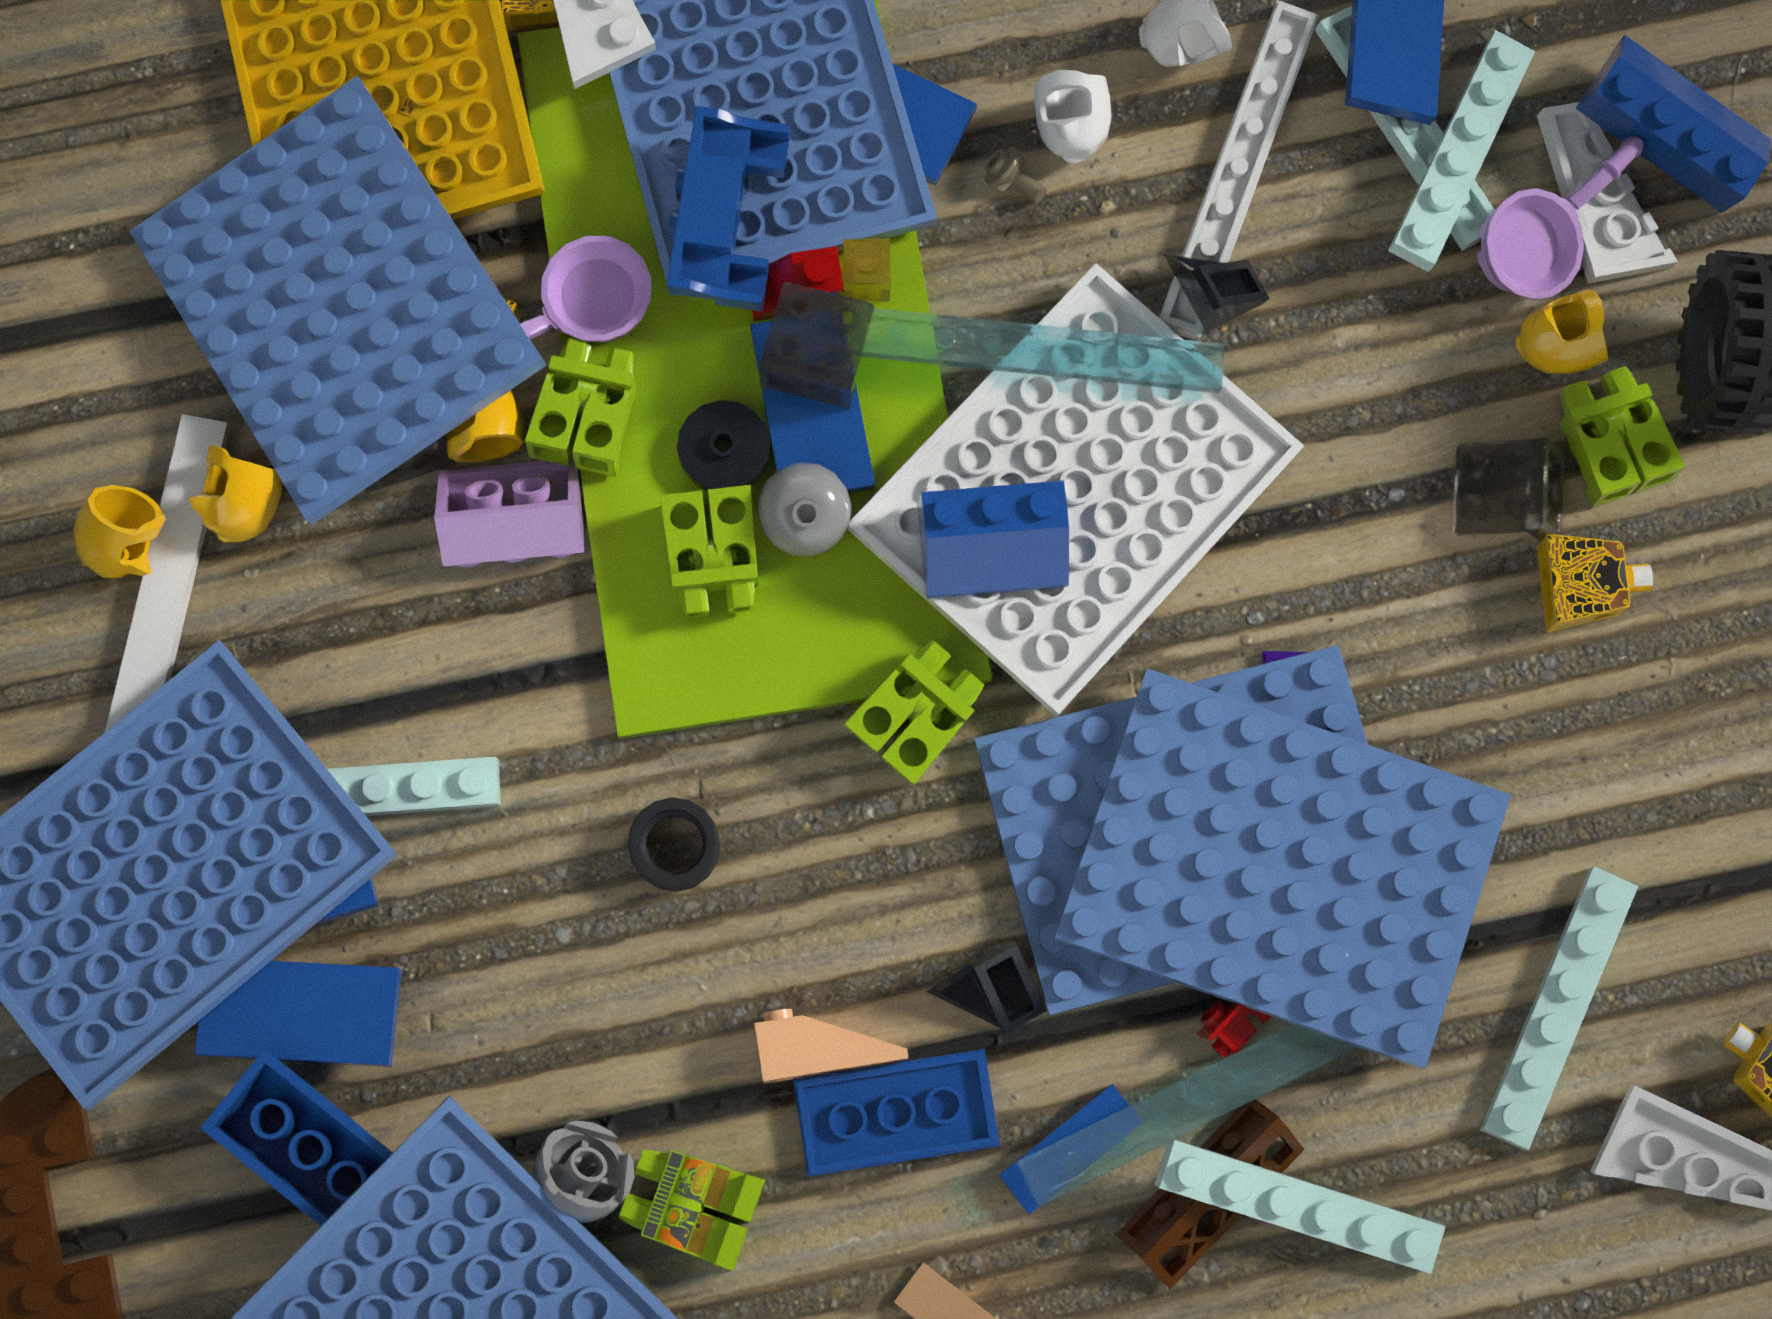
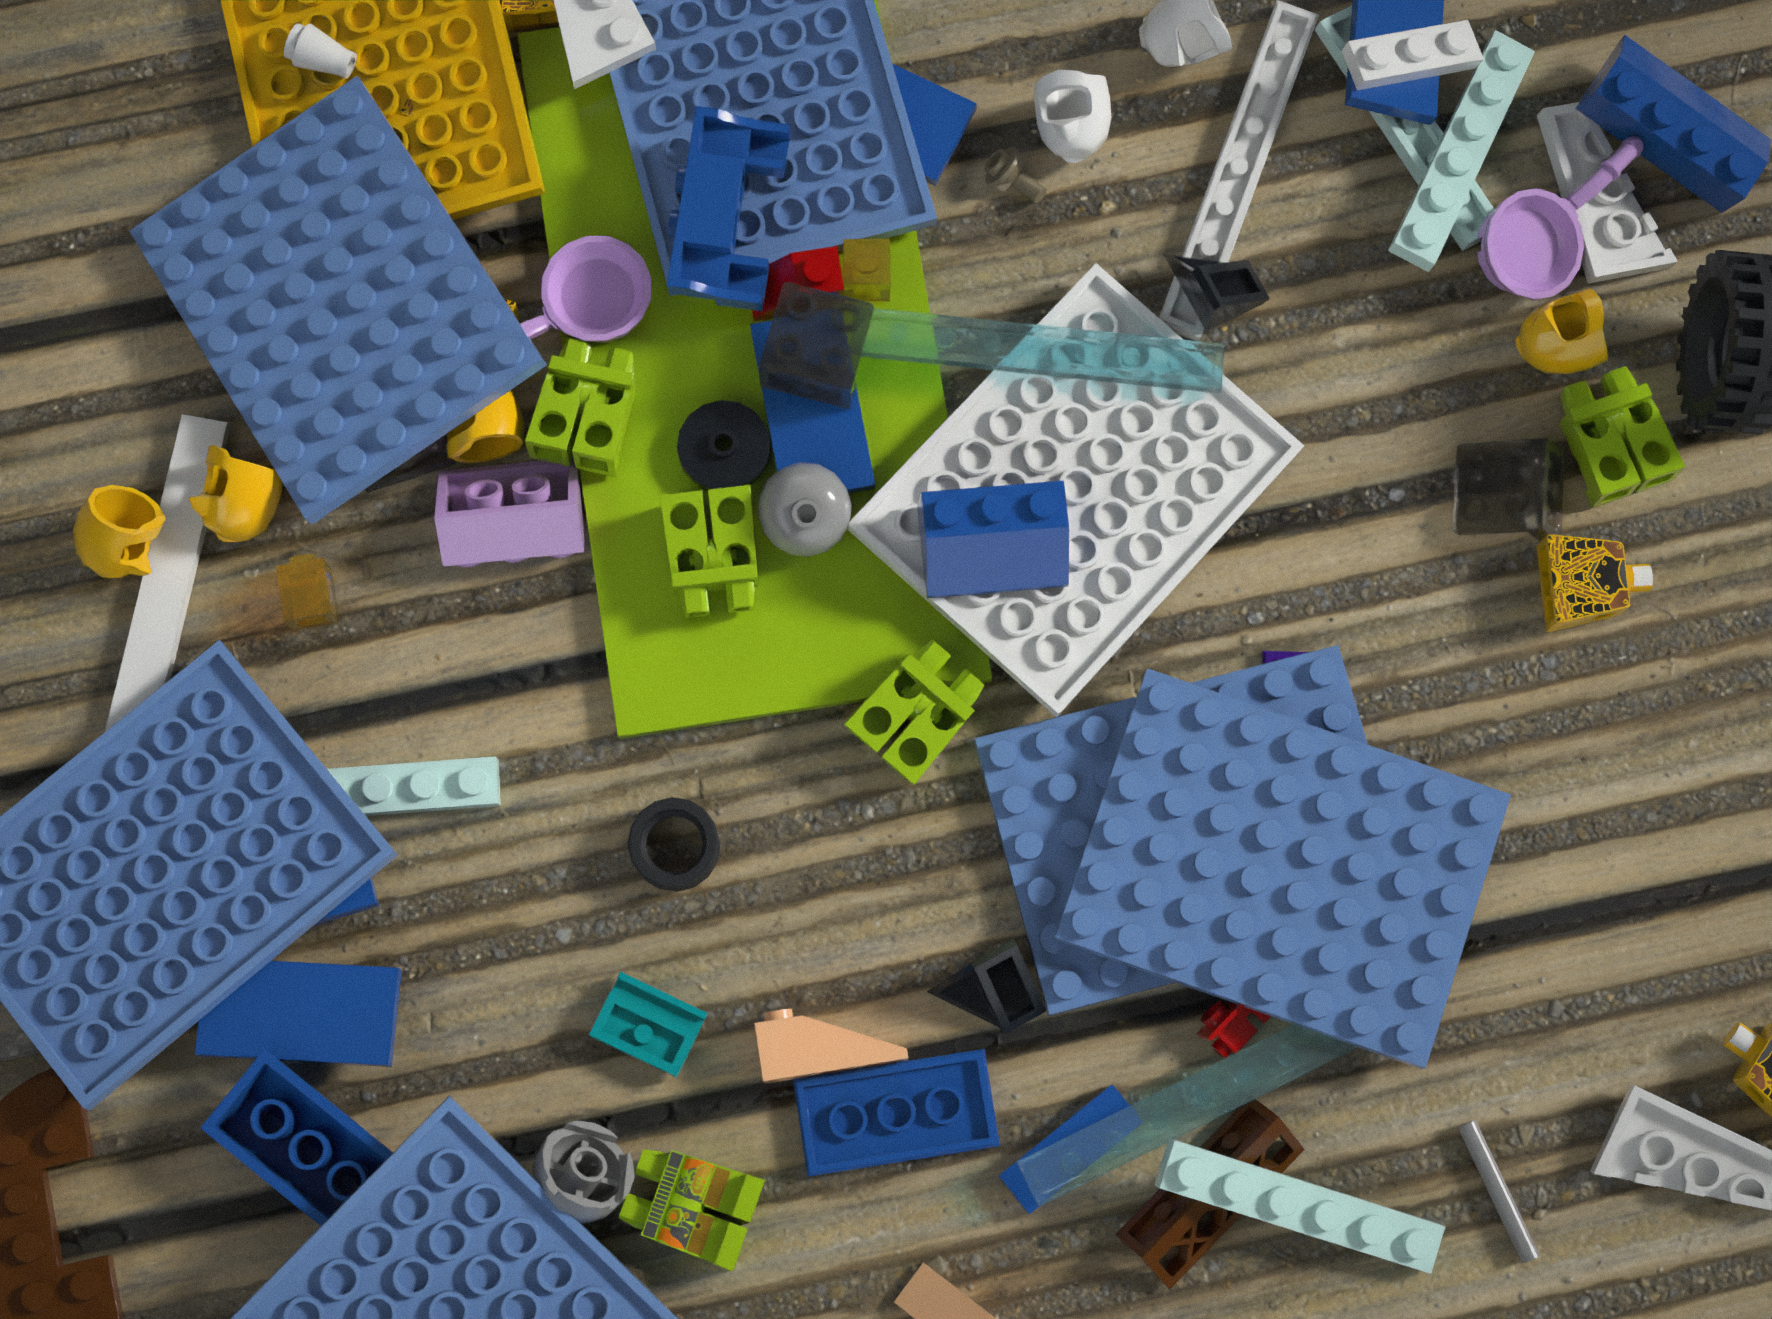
(307, 592): none -> clear yellow brick
(317, 51): none -> white cone
(648, 1024): none -> teal plate
(1412, 54): none -> white plate
(1498, 1191): none -> light grey bar
(1559, 1008): light aqua plate -> none

